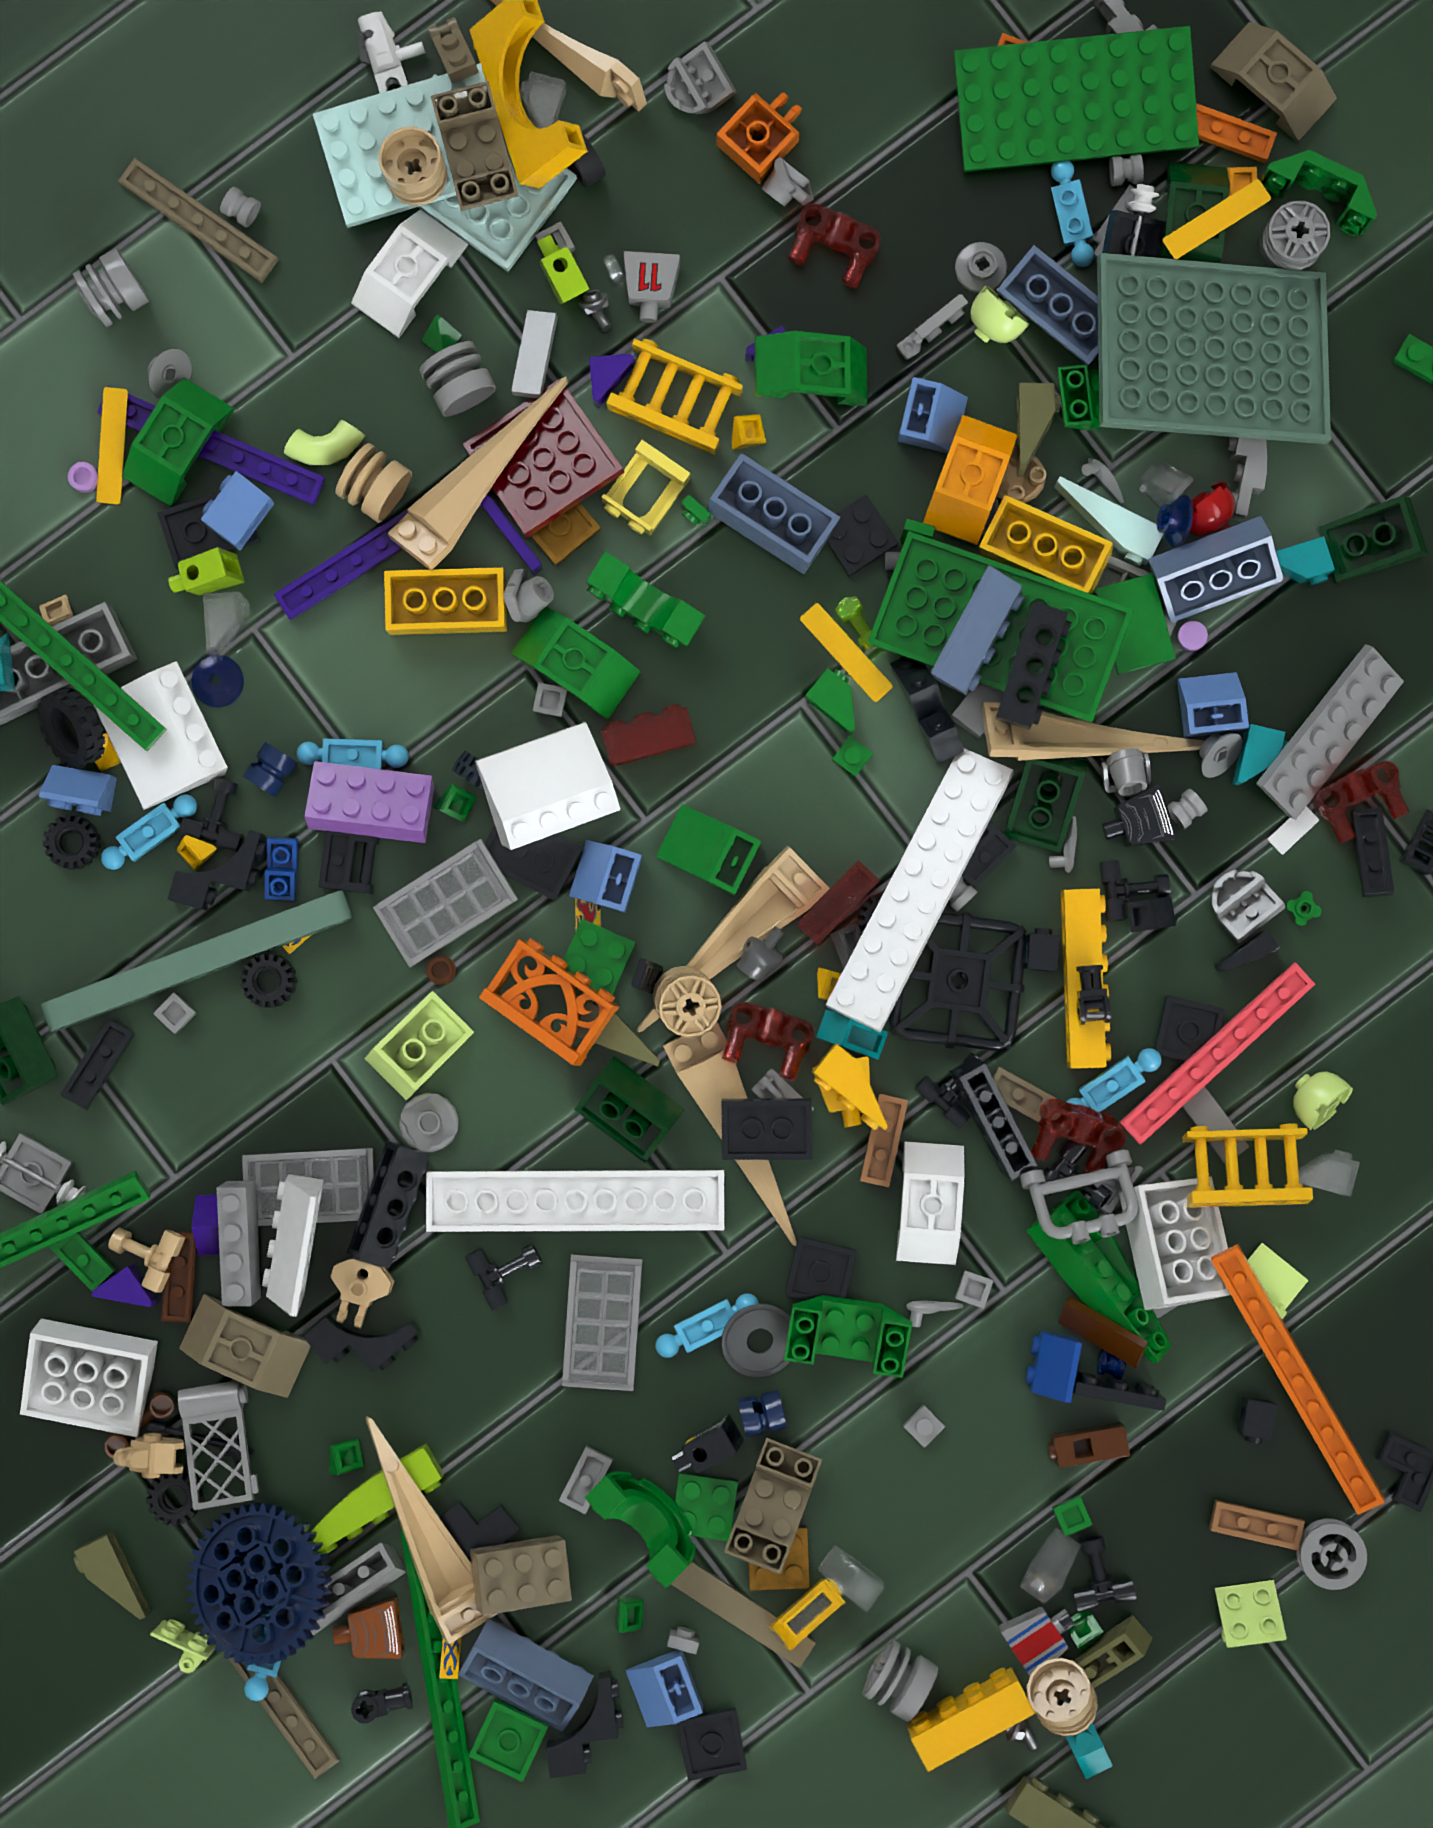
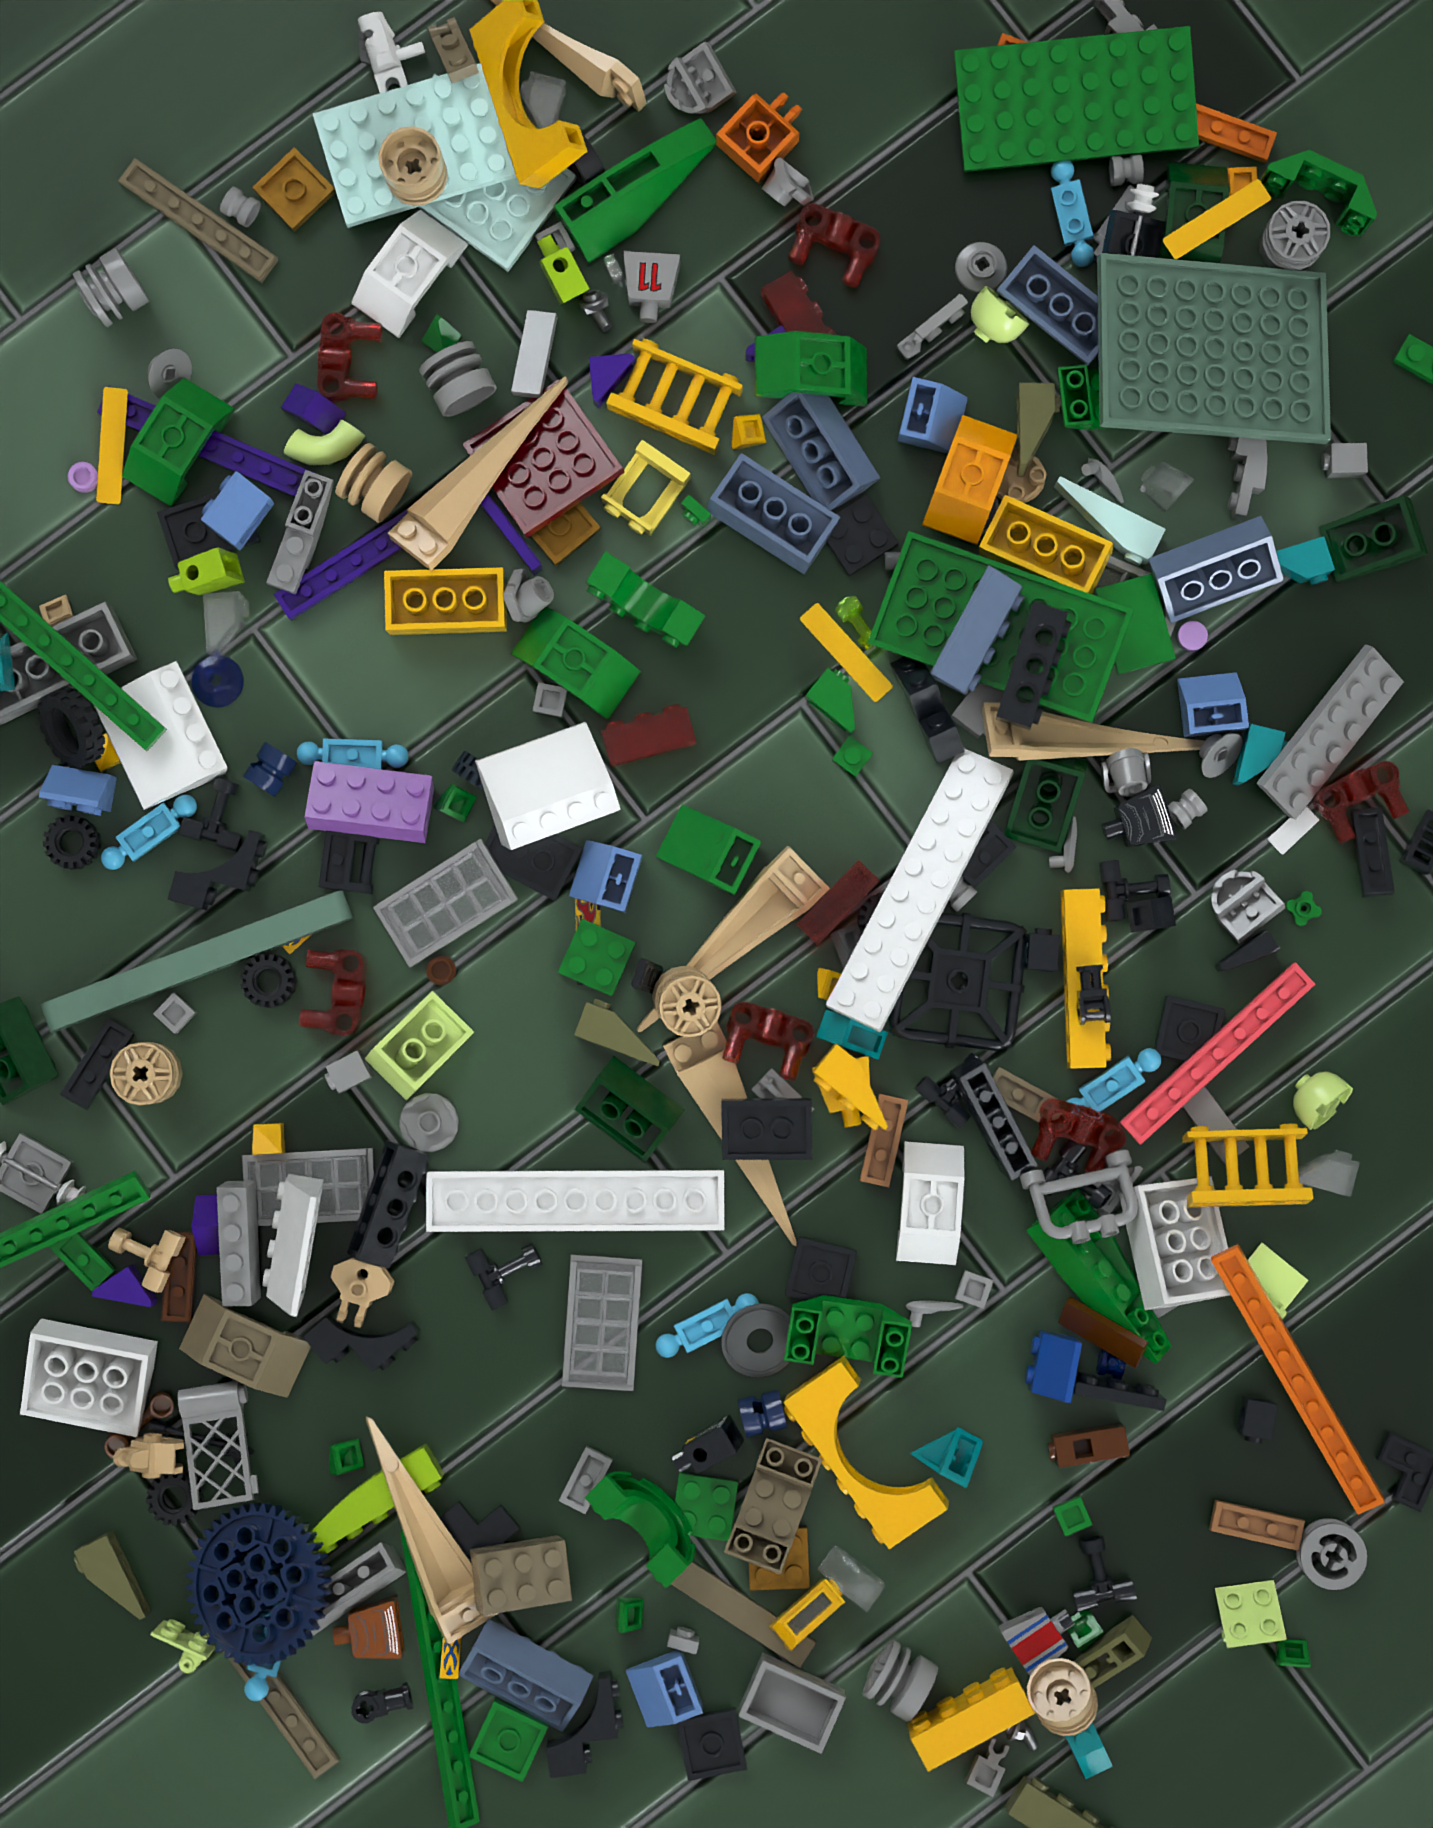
(163, 1073): none -> tan wheel
(195, 851): yellow slope -> none
(268, 1139): none -> yellow slope
(281, 868): blue slope -> none
(294, 189): none -> pearl gold plate
(302, 532): none -> light grey slope
(313, 409): none -> dark purple slope
(335, 358): none -> clear red piece
(346, 995): none -> clear red piece
(348, 1072): none -> light grey brick
(474, 146): dark tan slope -> none
(509, 1002): orange fence -> none
(632, 190): none -> green wedge
(760, 956): dark grey piece -> none
(791, 306): none -> clear red brick
(791, 1703): none -> light grey piece
(821, 448): none -> sand blue slope
(890, 1510): none -> yellow arch
(918, 528): green plate -> none
(923, 1425): light grey plate -> none
(952, 1455): none -> teal slope
(985, 1772): none -> light grey plate
(1050, 1566): clear slope -> none
(1175, 520): clear blue piece -> none
(1212, 510): red cylinder -> none
(1278, 76): dark tan slope -> none
(1293, 1653): none -> green slope
(1345, 460): none -> light grey brick

